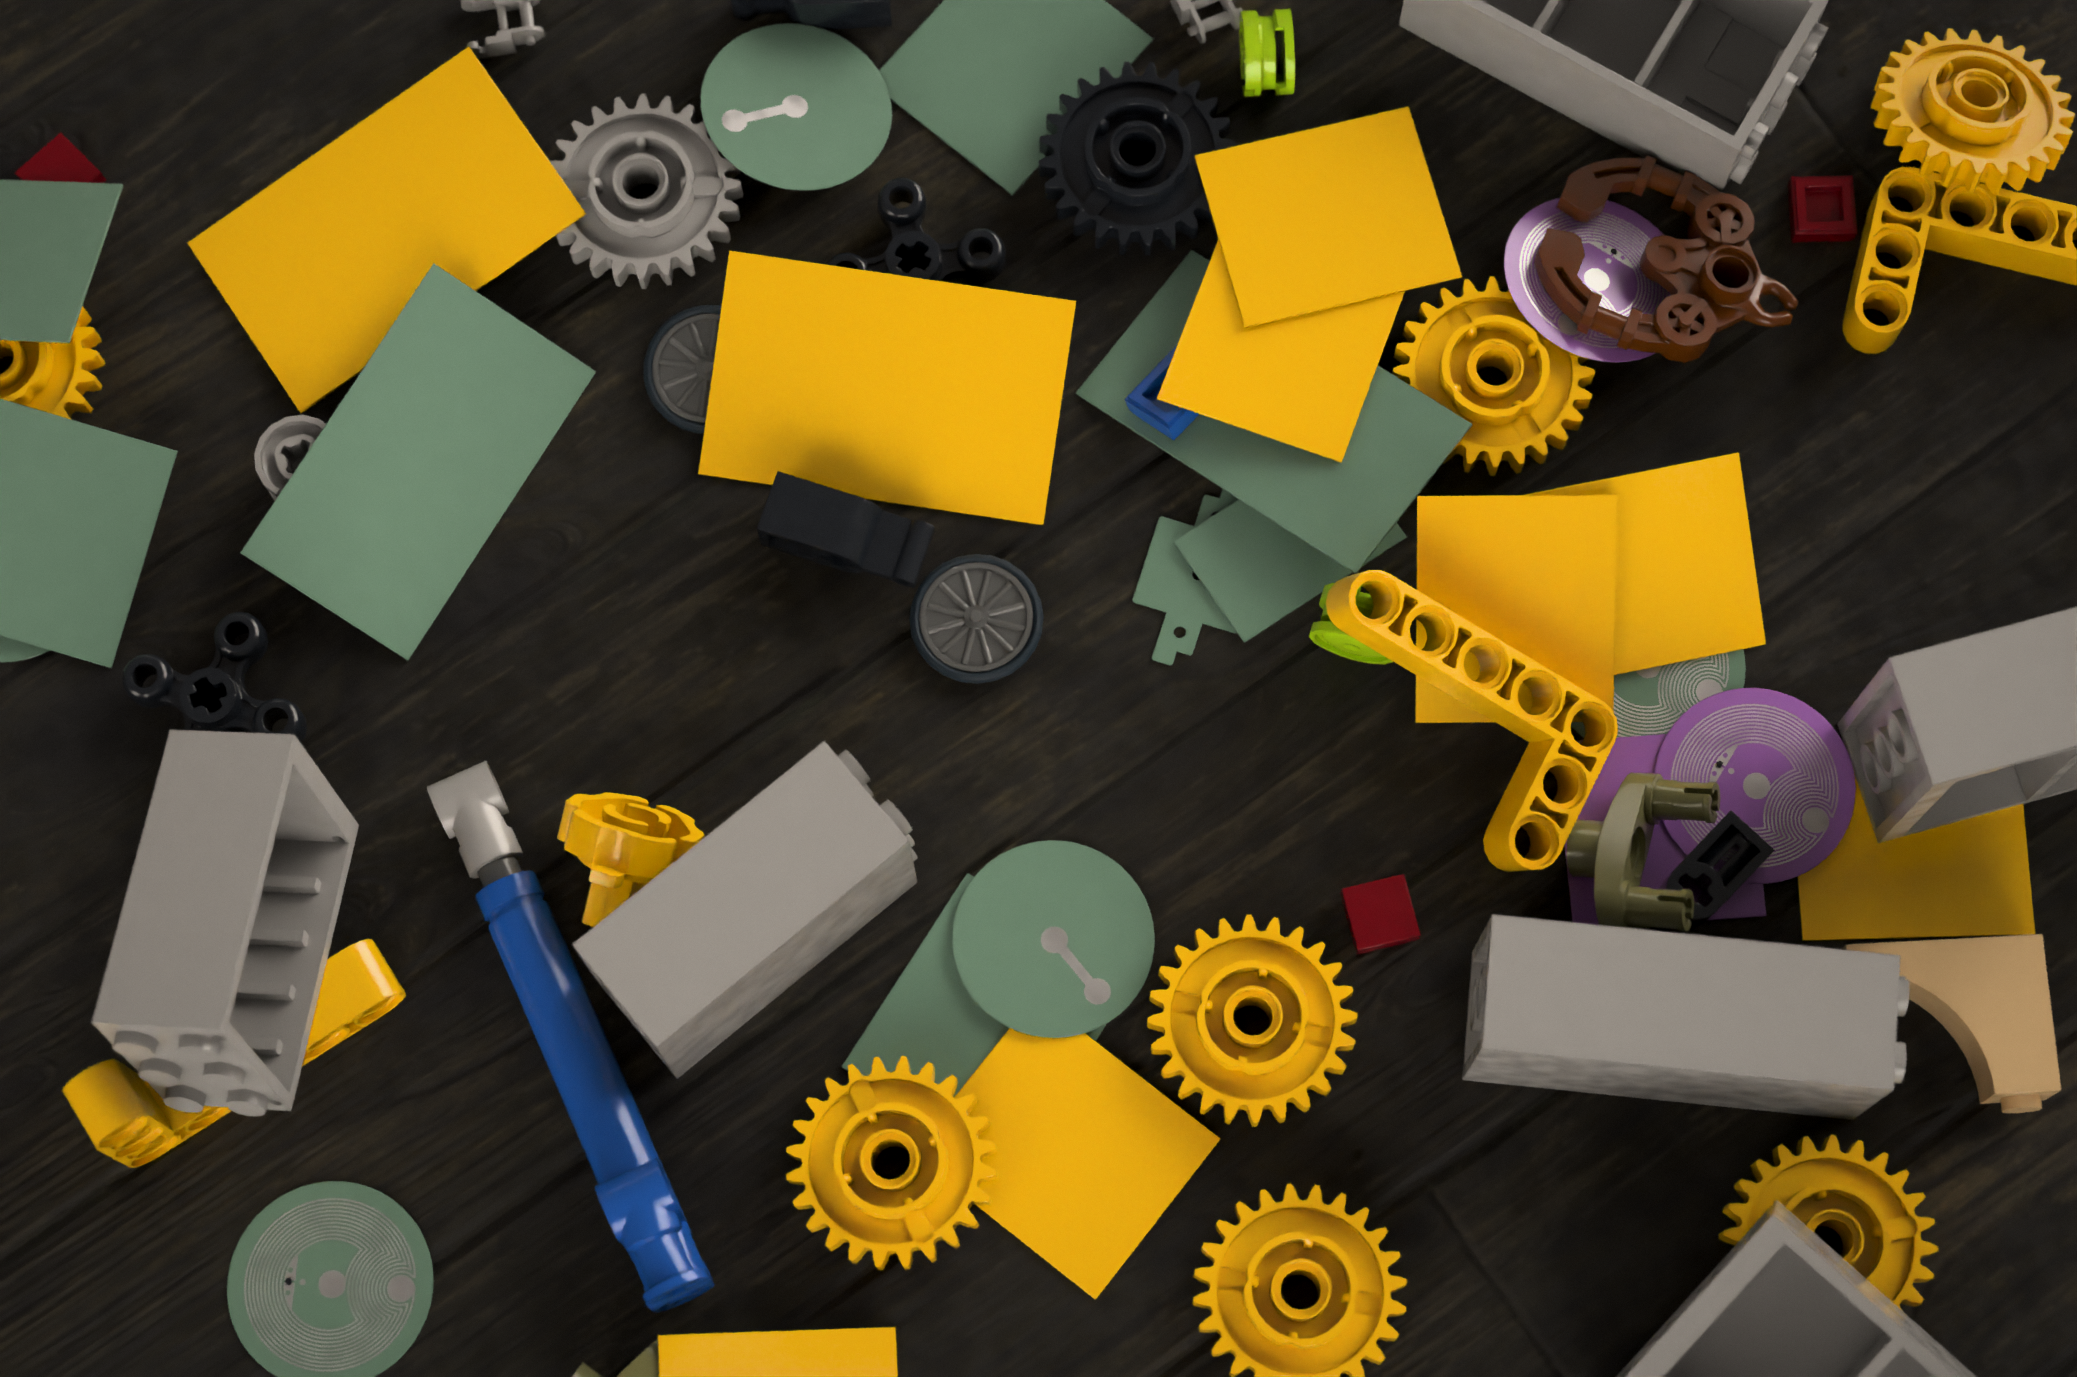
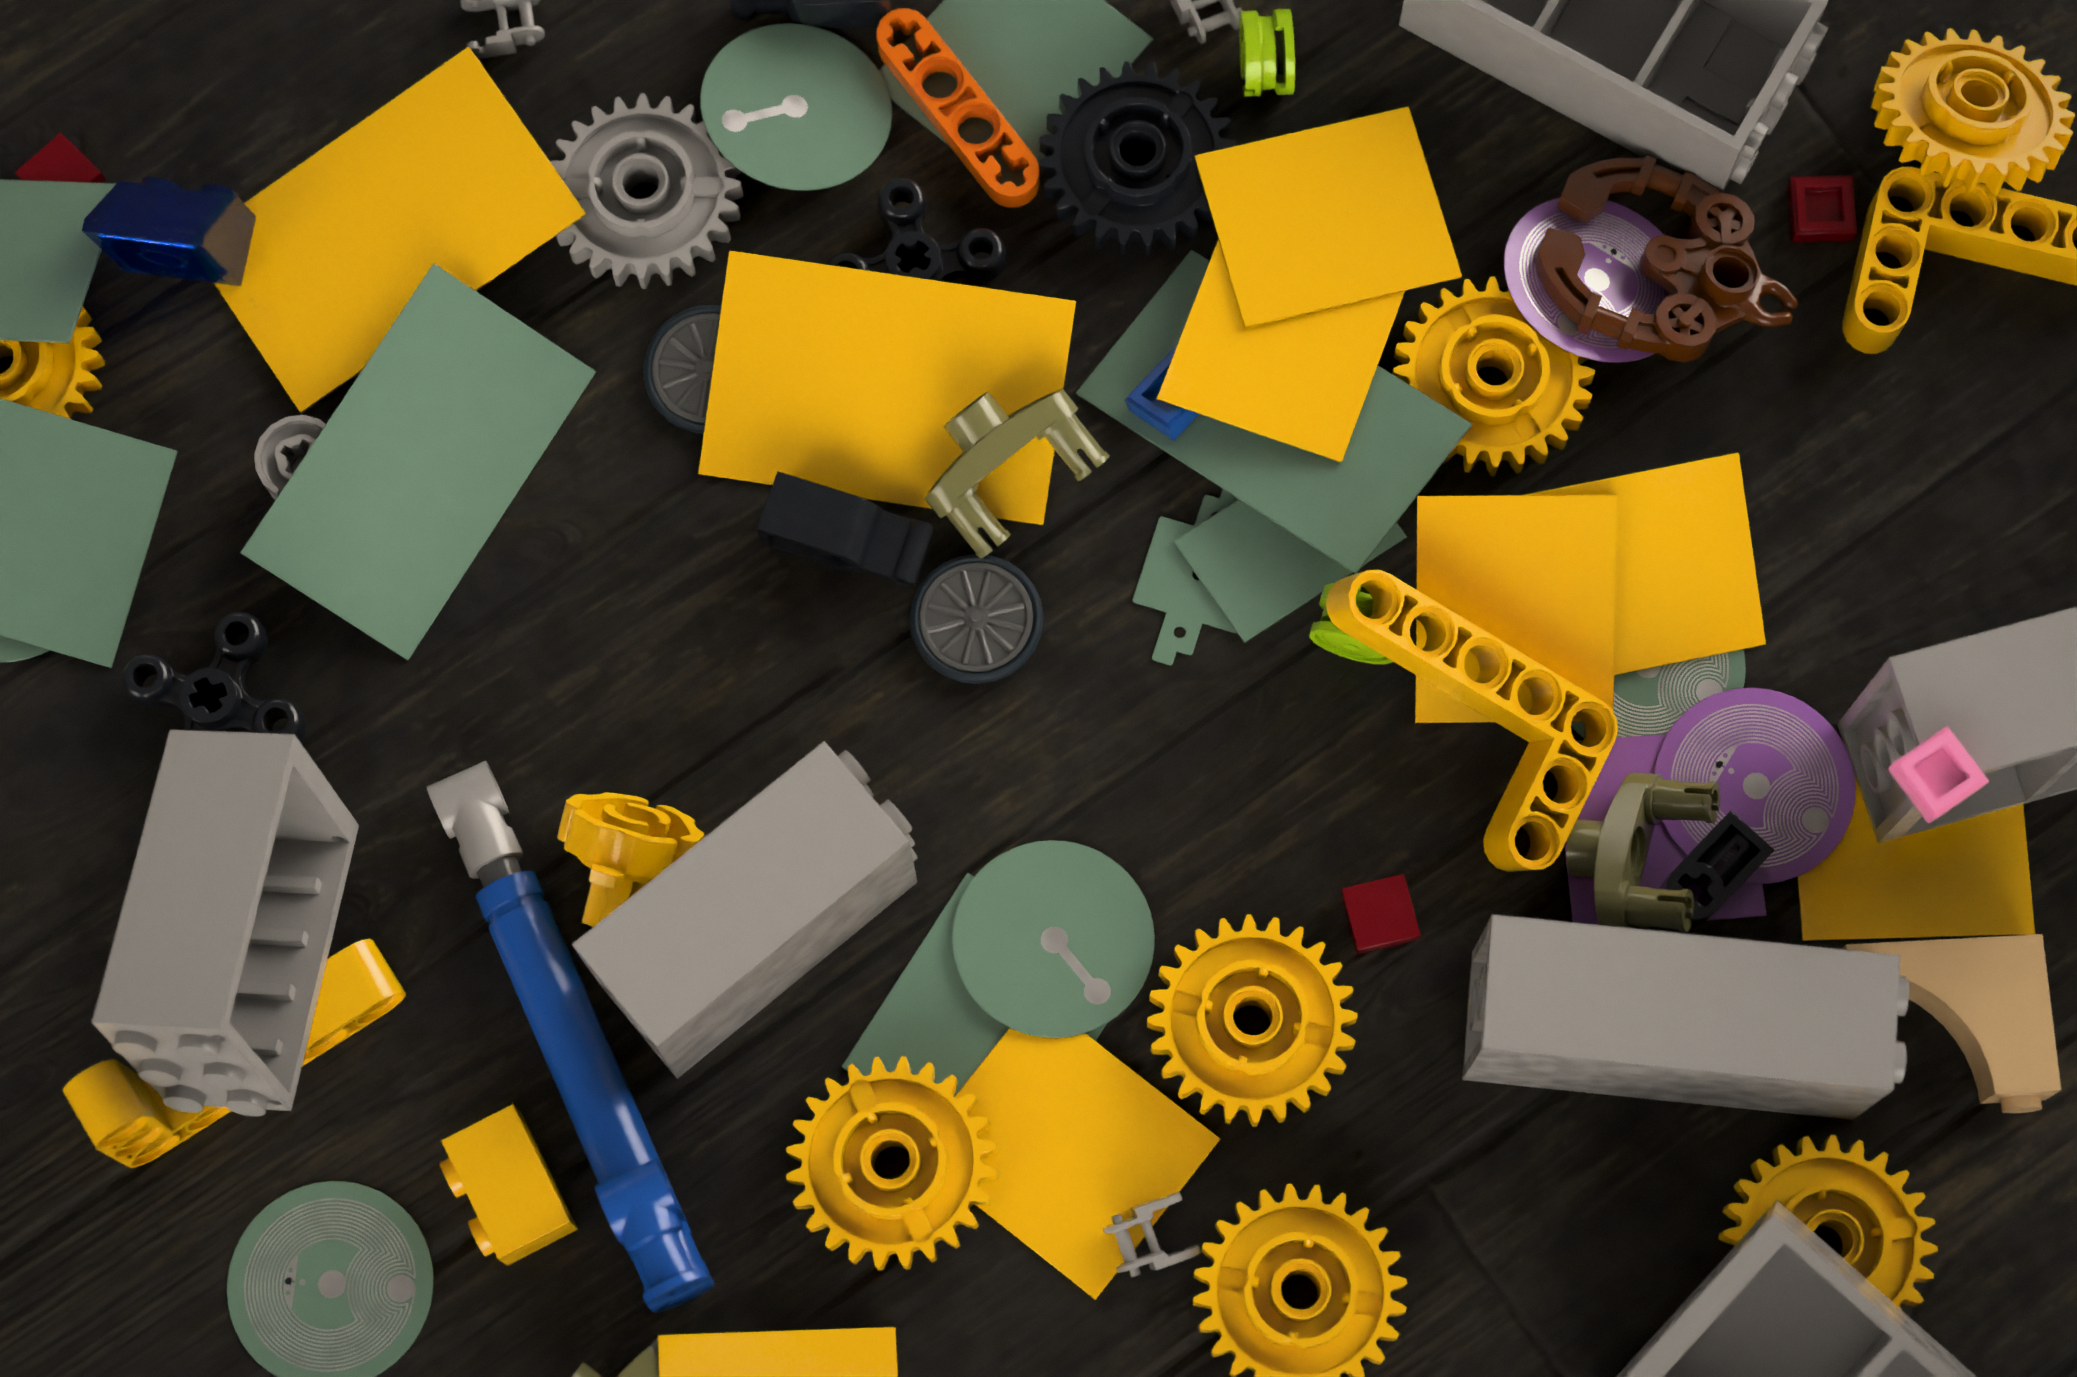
(174, 230): none -> clear blue slope
(507, 1186): none -> yellow brick
(964, 103): none -> orange beam
(988, 441): none -> olive connector
(1157, 1258): none -> light grey piece
(1937, 774): none -> bright pink tile

